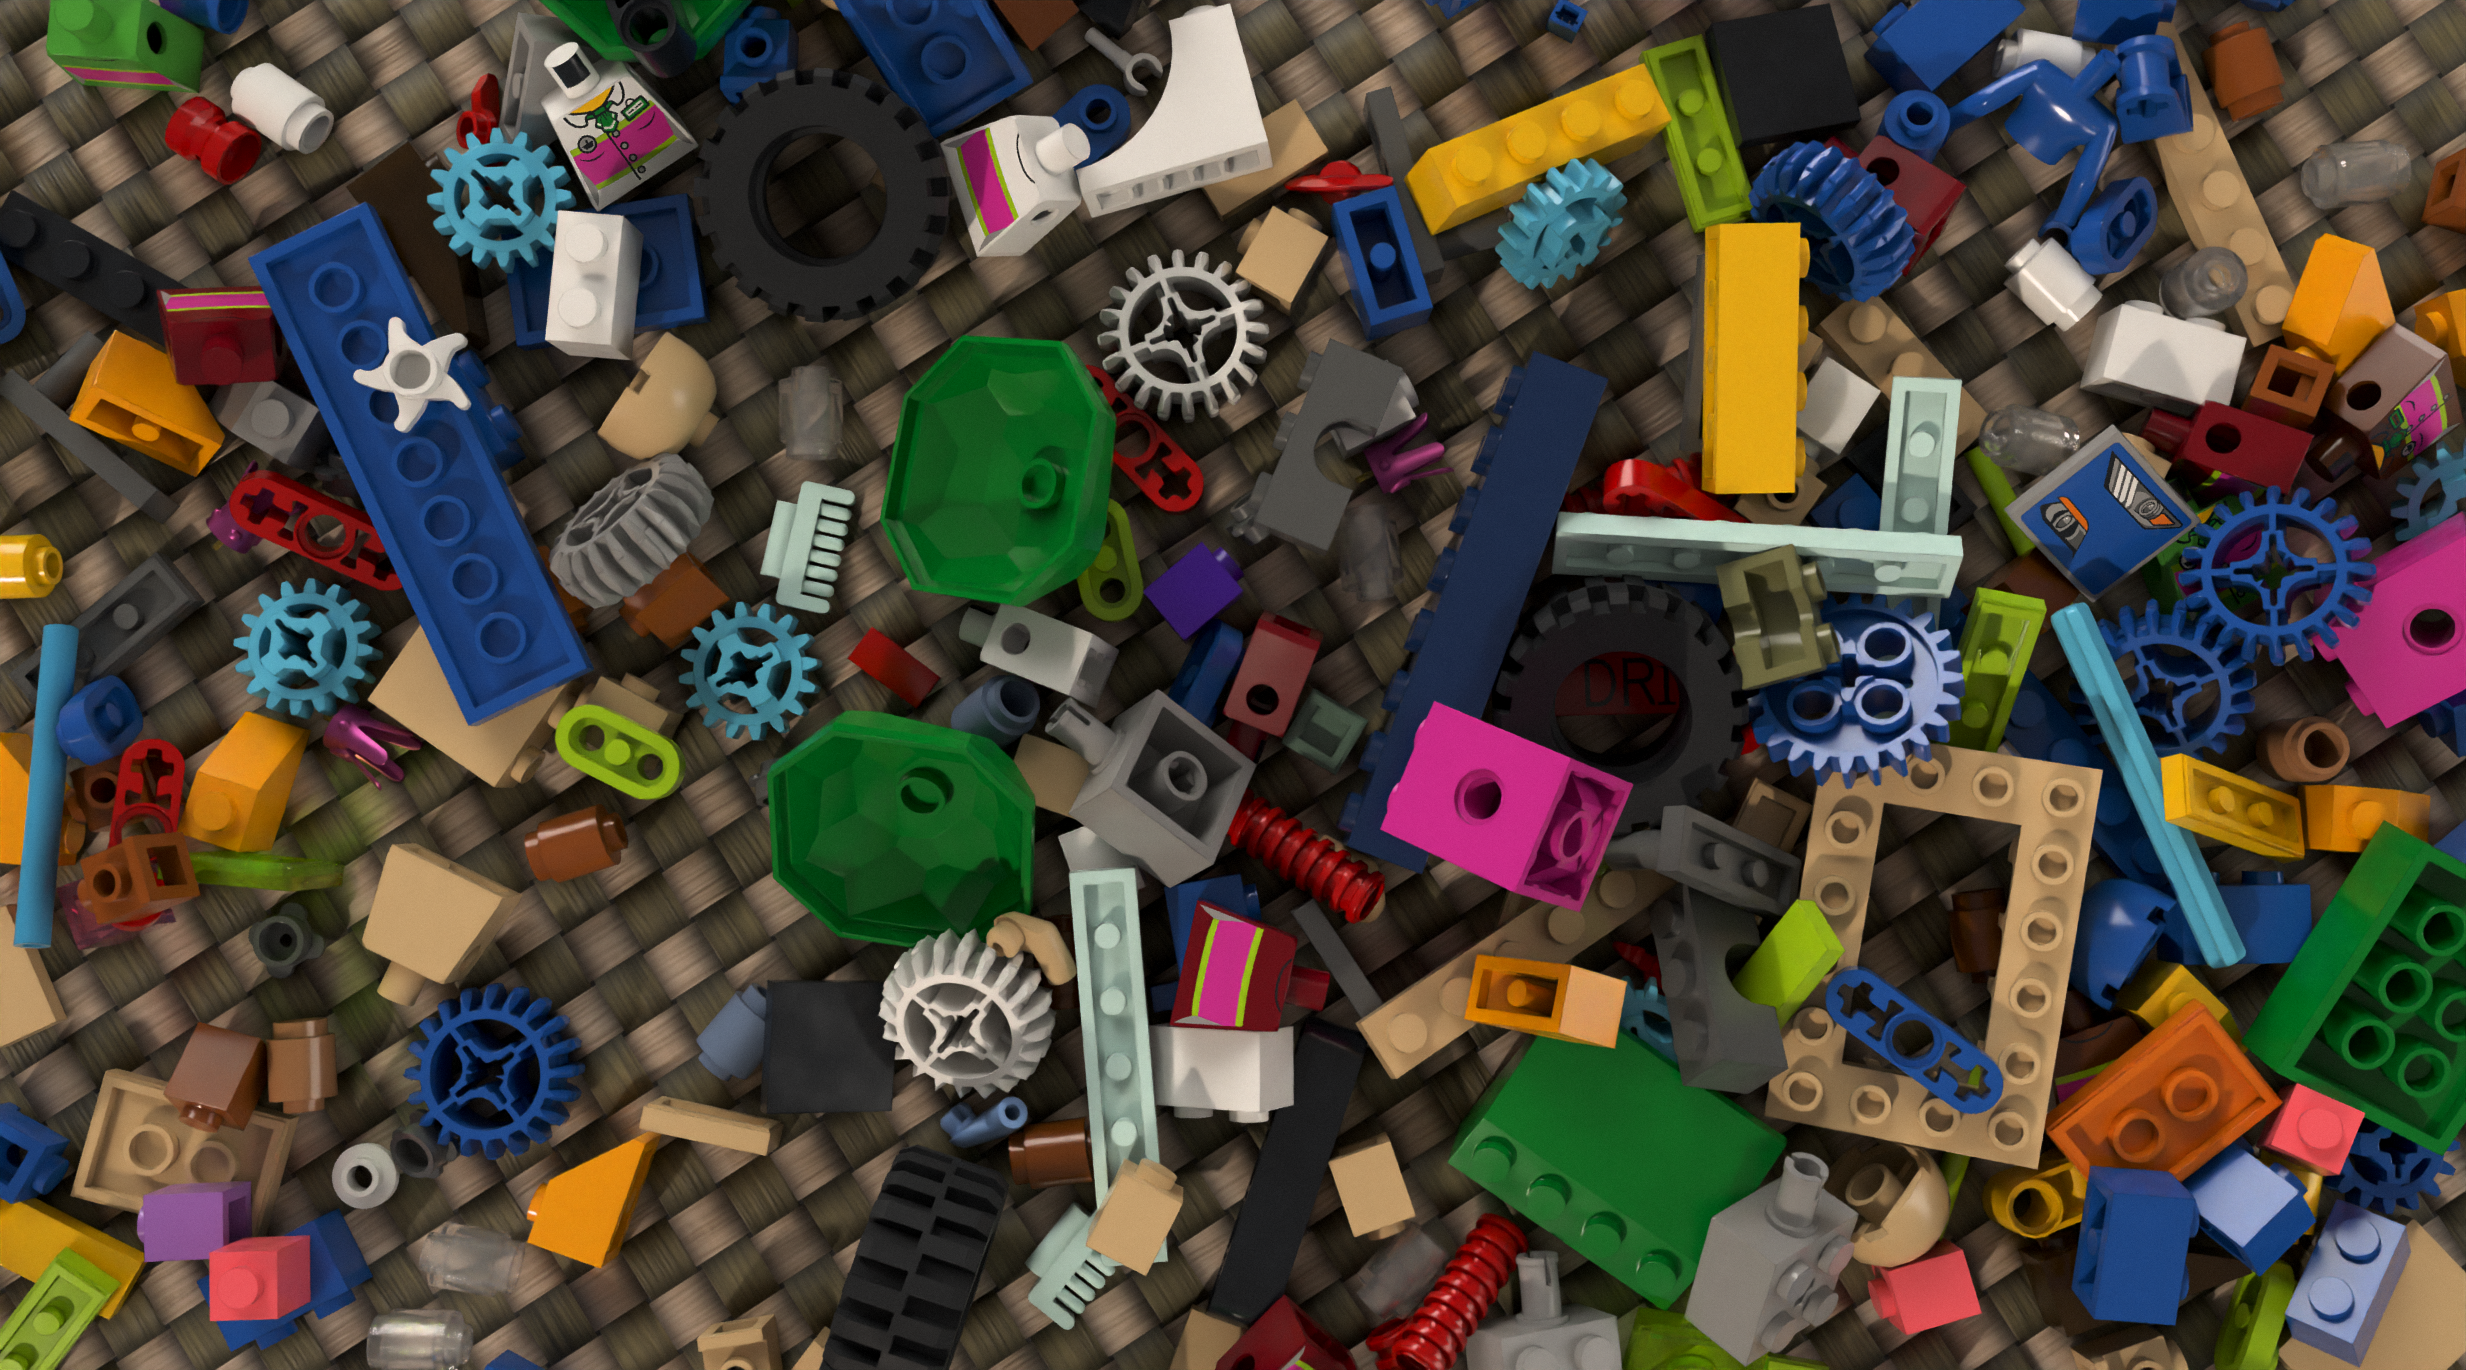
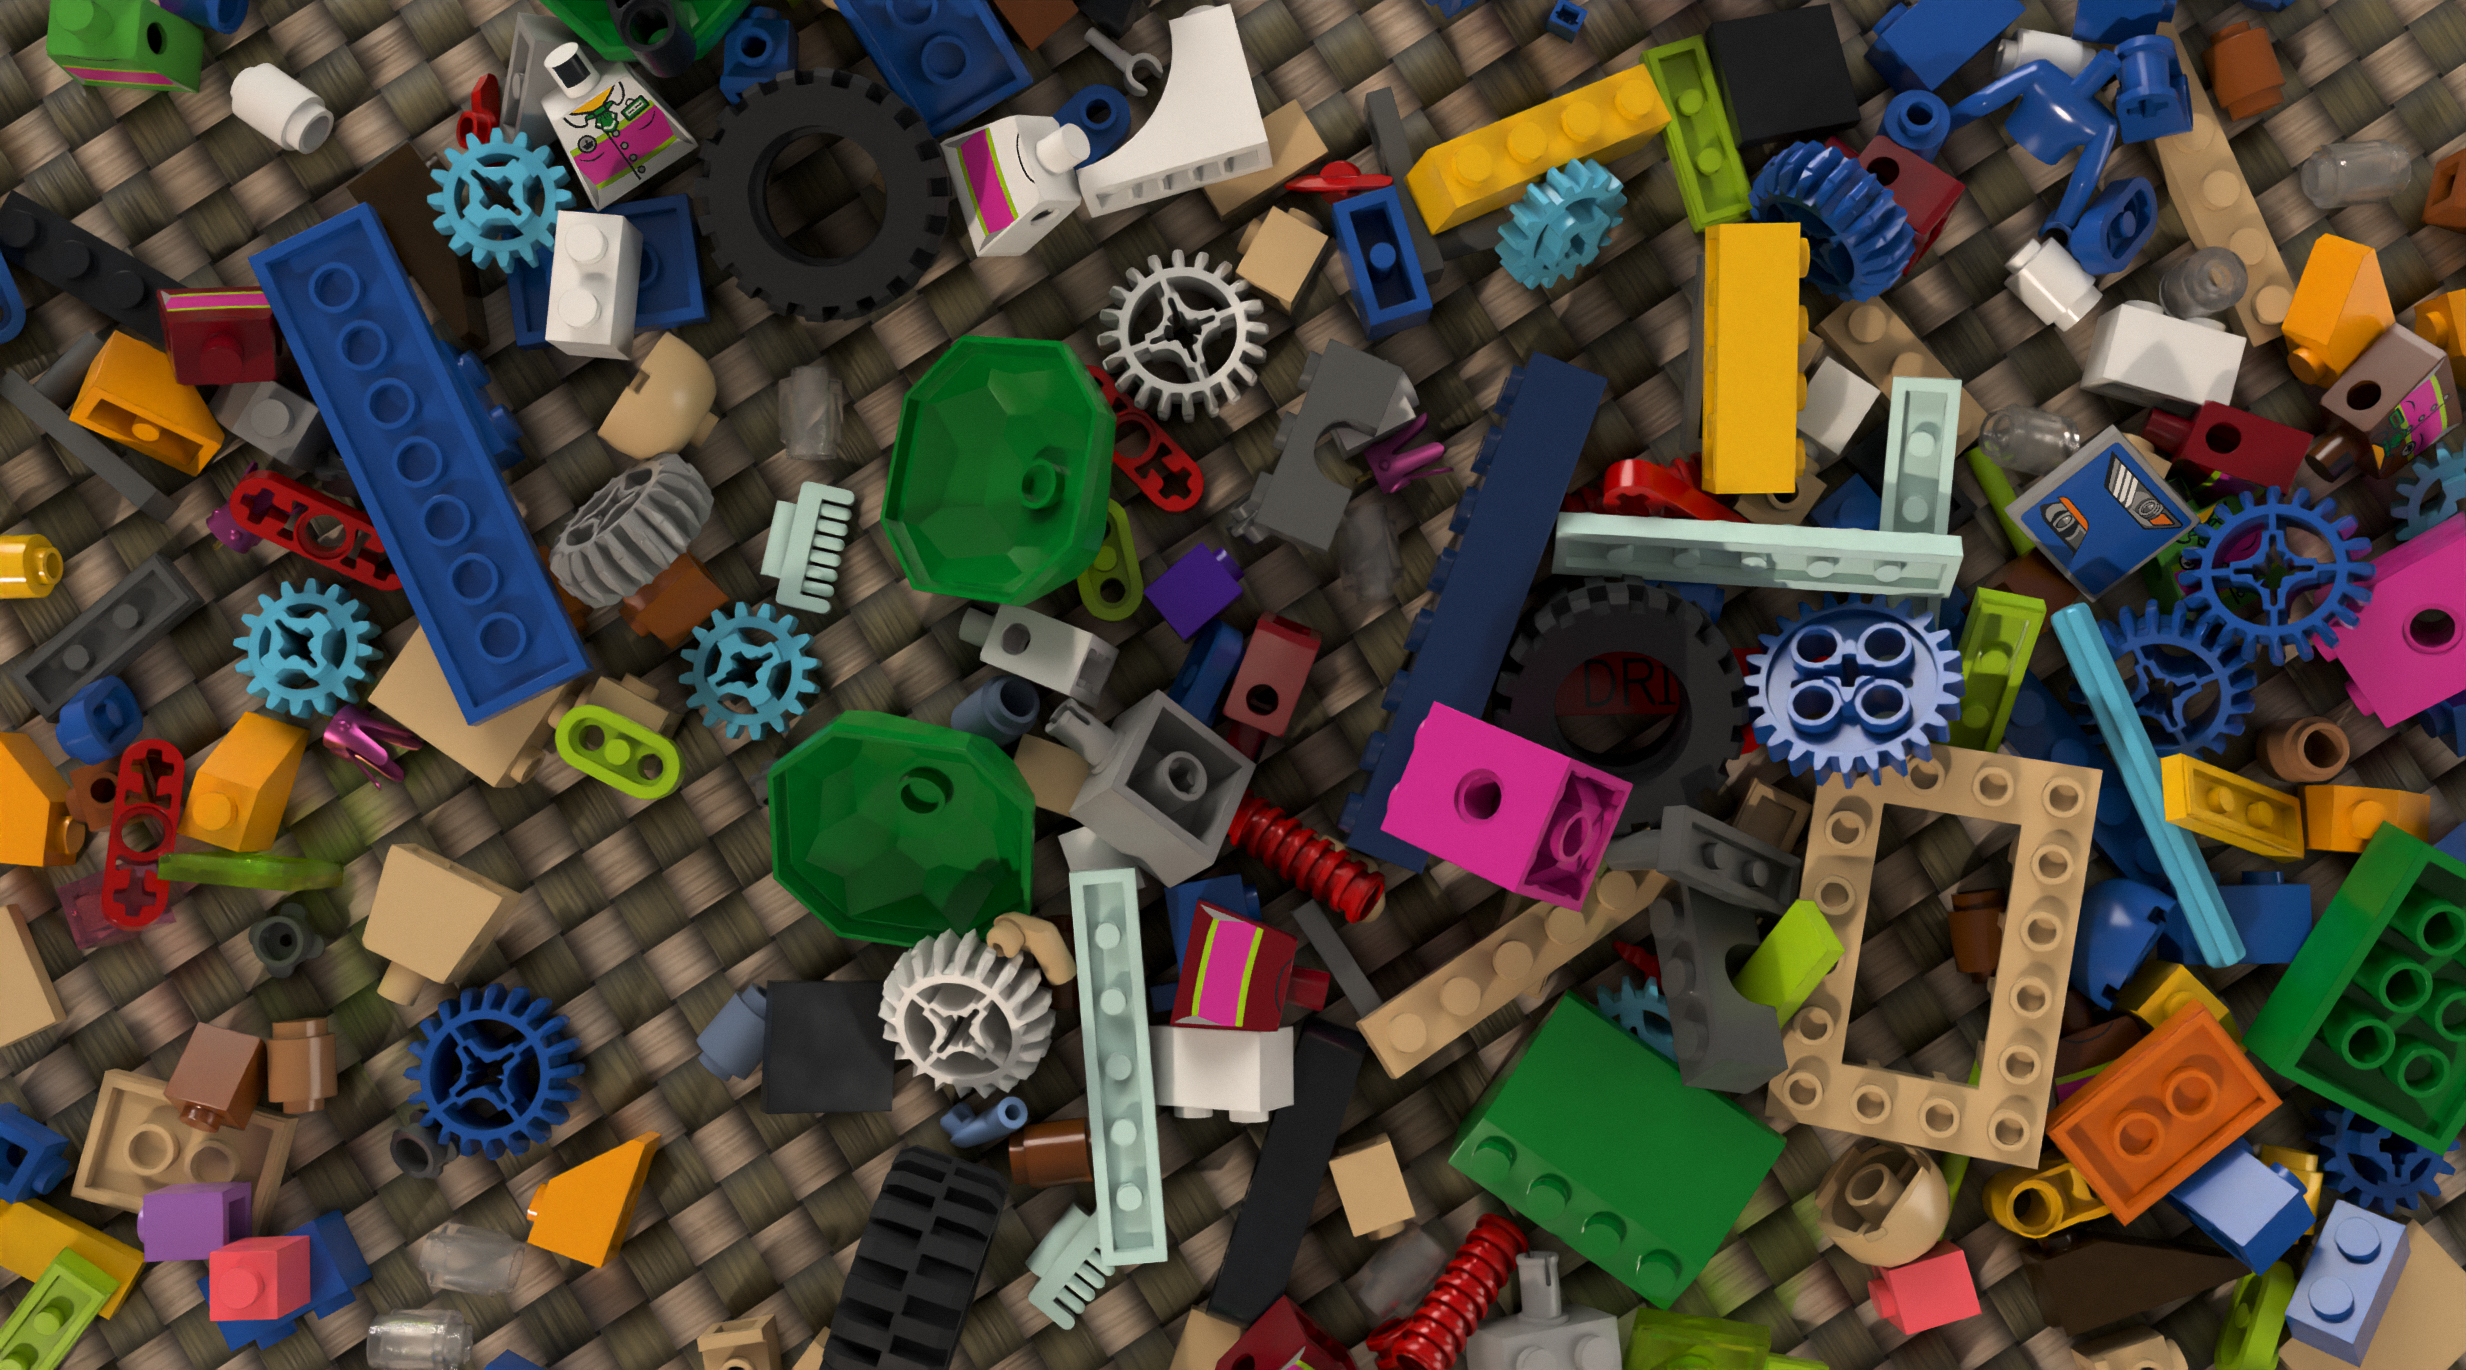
(45, 790): dark azure piece -> none
(122, 884): dark orange brick -> none
(204, 134): red wheel -> none
(383, 1171): white plate -> none
(416, 373): white animal -> none
(576, 844): dark orange brick -> none
(711, 1125): tan tile -> none
(894, 667): red piece -> none
(1136, 1214): tan brick -> none
(1324, 731): sand green tile -> none
(1546, 1000): light orange slope -> none
(1772, 1262): light grey brick -> none
(1777, 617): olive cylinder -> none
(1945, 1083): blue beam -> none
(2134, 1245): blue brick -> none
(2288, 388): dark orange brick -> none
(2310, 1130): coral brick -> none

